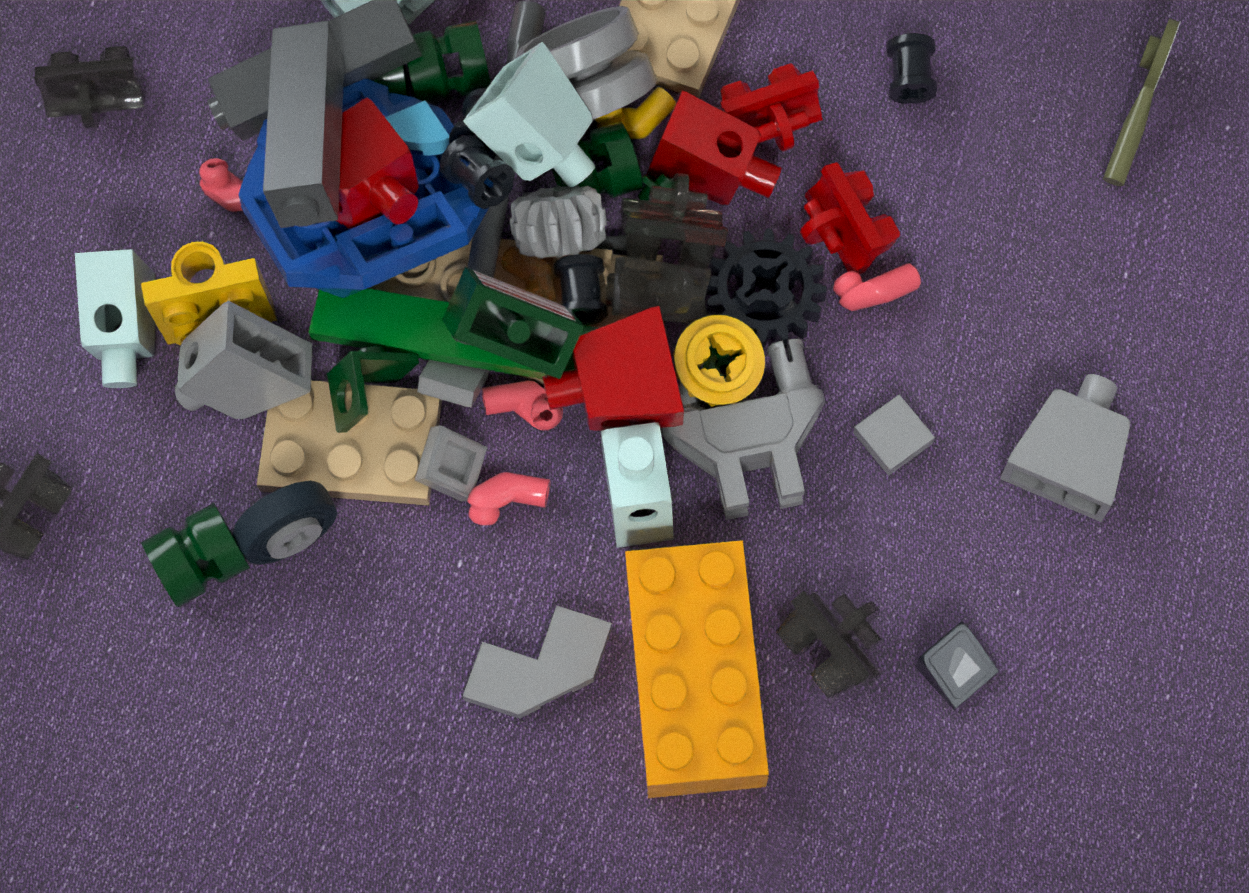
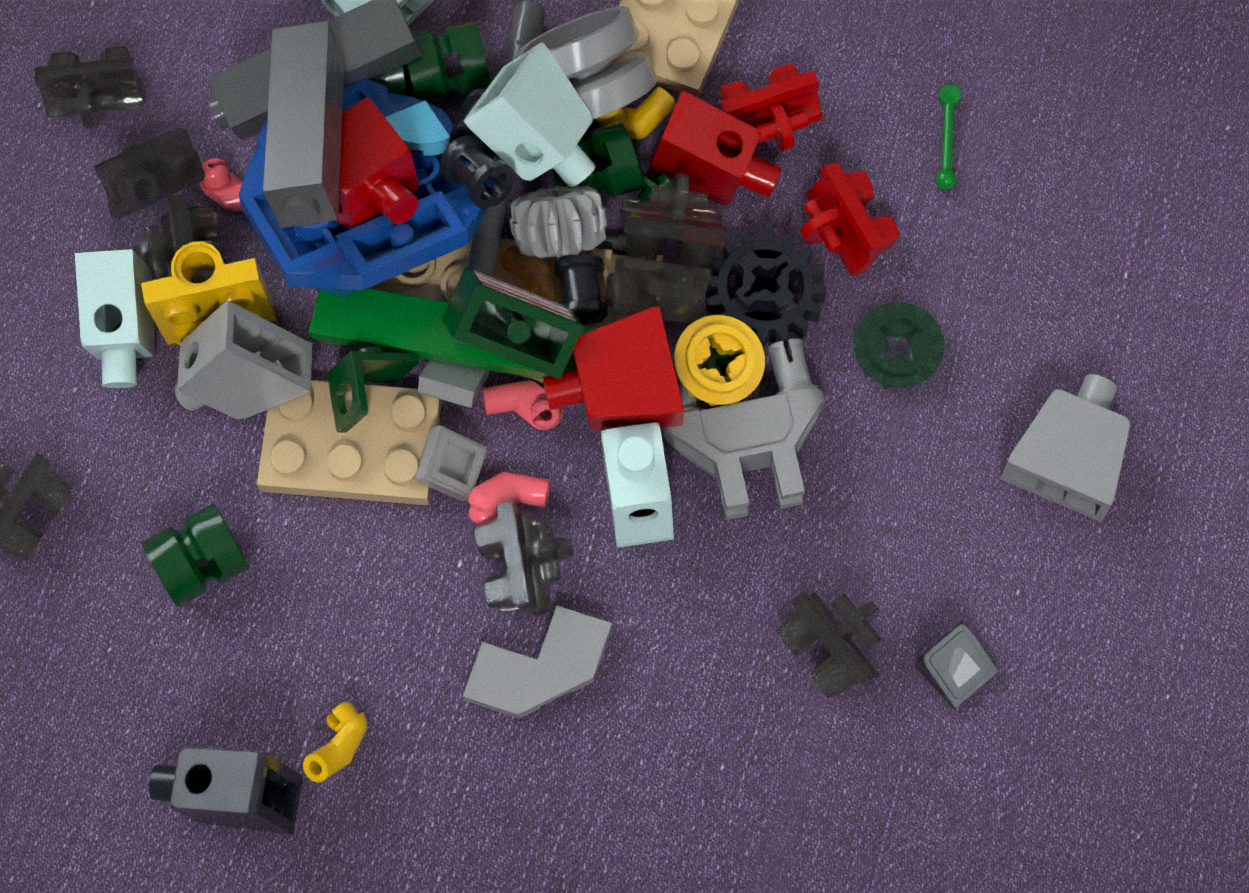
(149, 172): none -> clear smoke hips
(179, 228): none -> clear smoke hips
(230, 789): none -> black torso
(285, 522): black wheel -> none
(341, 749): none -> yellow arm
(530, 559): none -> clear smoke hips
(696, 669): light orange brick -> none
(878, 290): coral arm -> none
(893, 435): light grey tile -> none
(899, 322): none -> clear green gear
(911, 68): black bush -> none
(949, 99): none -> green hinge
(1135, 122): olive piece -> none

